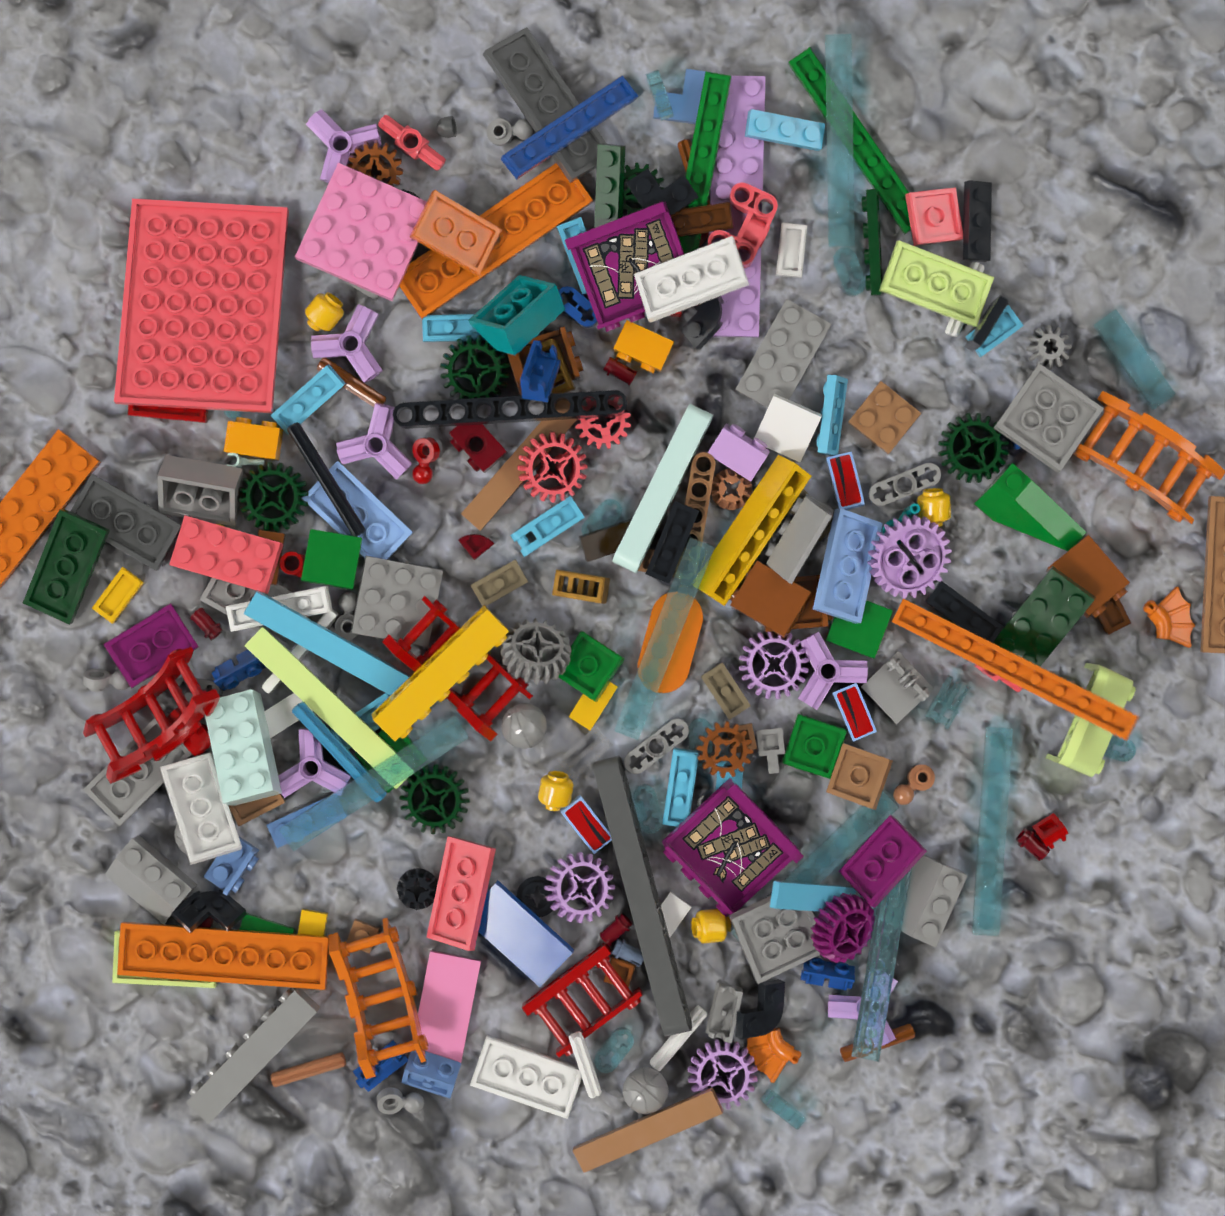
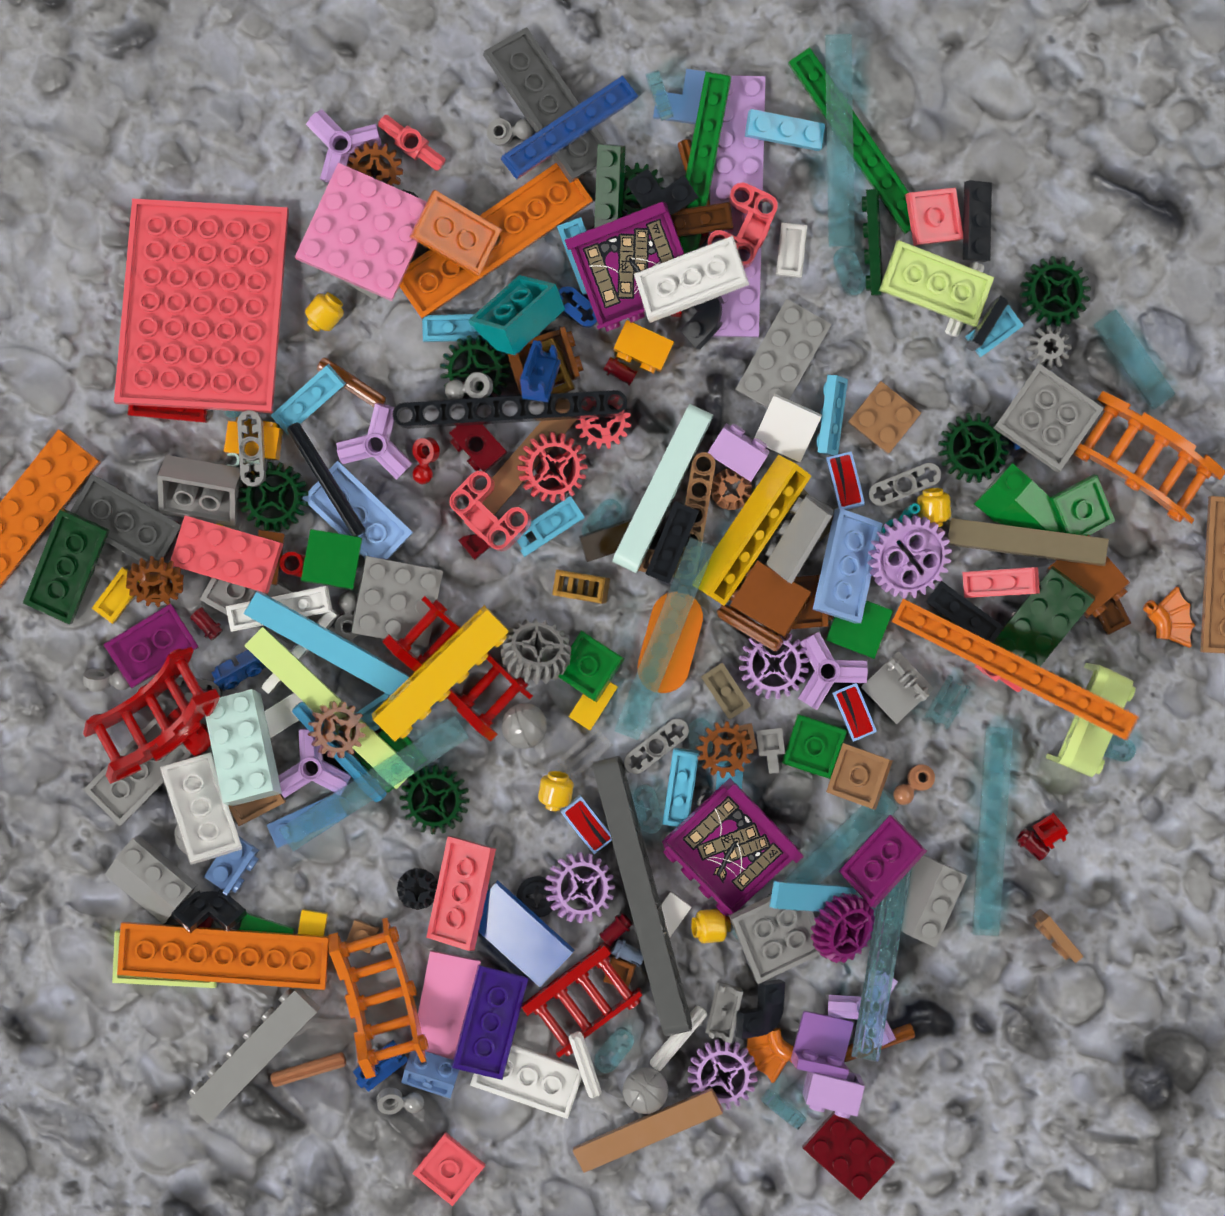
(154, 581): none -> dark orange gear
(256, 428): none -> light grey beam
(334, 344): lavender piece -> none
(346, 723): none -> gear
(447, 127): dark grey hinge -> none
(449, 1168): none -> coral tile
(456, 389): none -> light grey plate
(481, 520): none -> coral beam
(490, 1022): none -> dark purple tile
(499, 583): dark tan plate -> none
(750, 627): none -> dark orange axle
(822, 1045): none -> medium lavender bracket
(834, 1093): none -> lavender brick
(839, 974): blue hinge -> none
(848, 1154): none -> dark red plate
(1001, 582): none -> coral tile
(1028, 542): none -> dark tan tile
(1046, 282): none -> dark green gear
(1061, 943): none -> medium nougat plate
(1083, 507): none -> green tile

